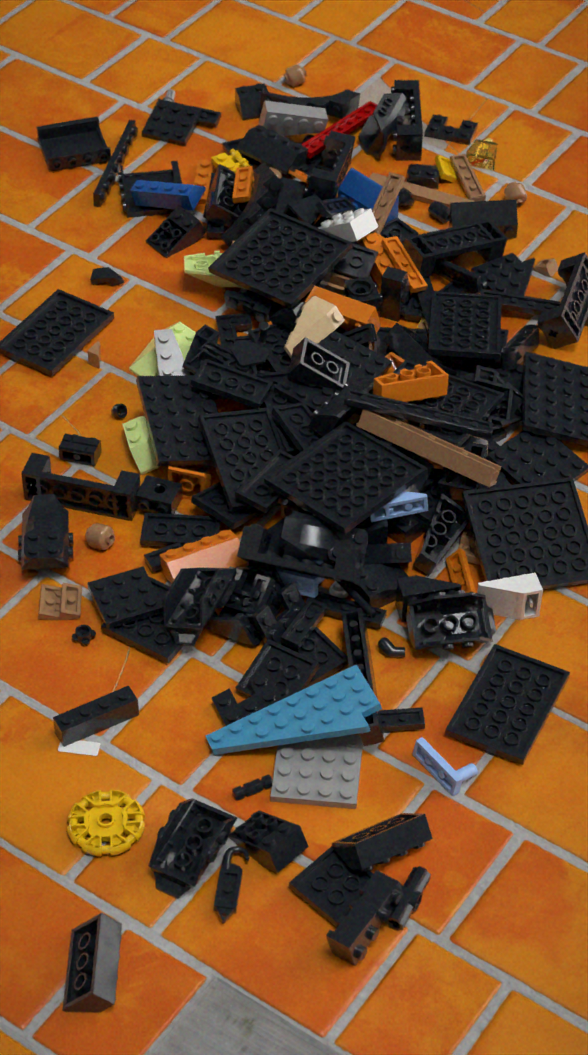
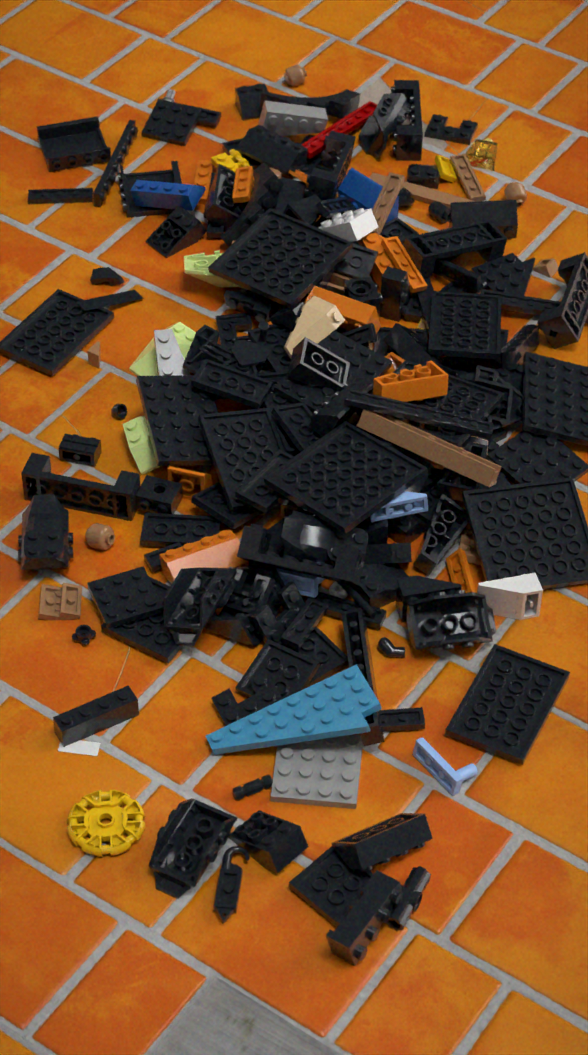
(68, 195): none -> black tile
(93, 965): black slope -> none
(109, 300): none -> black sticker

